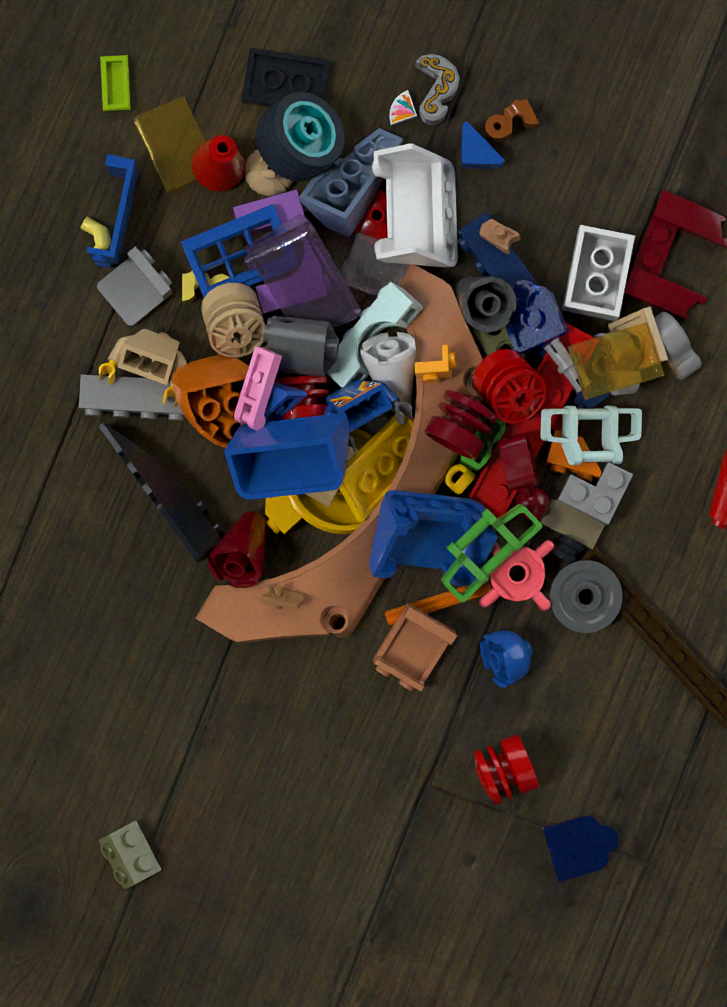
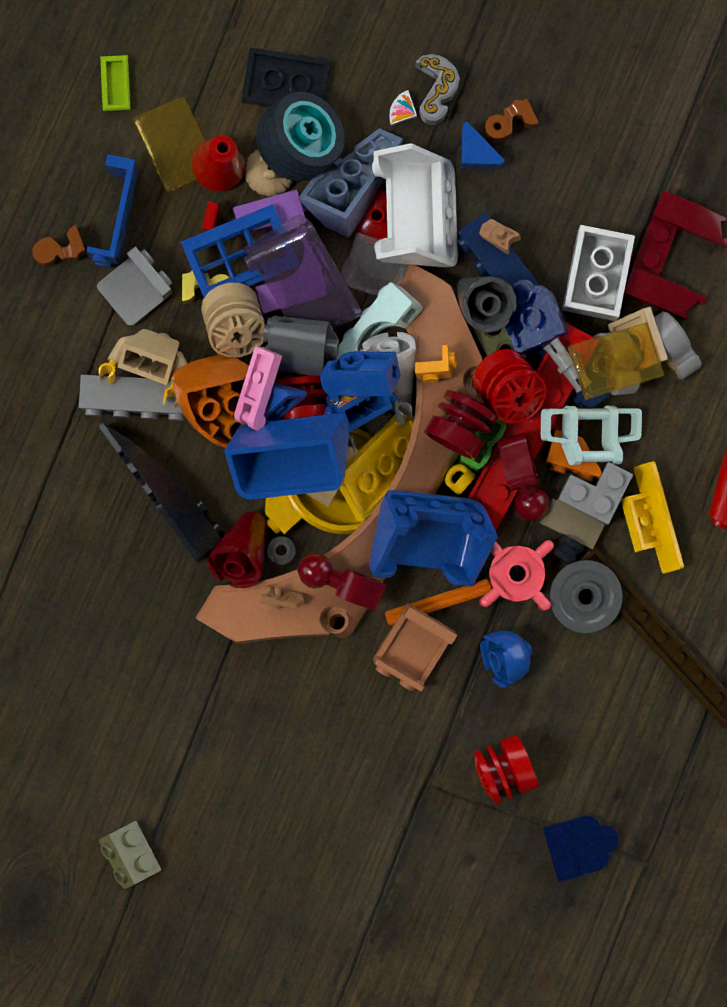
(48, 251): none -> dark orange leg
(100, 232): light yellow arm -> none
(211, 216): none -> red tile
(285, 559): none -> clear brick
(317, 571): none -> dark red beam
(361, 374): none -> blue piece
(482, 573): bright green bar -> none
(650, 519): none -> yellow bracket

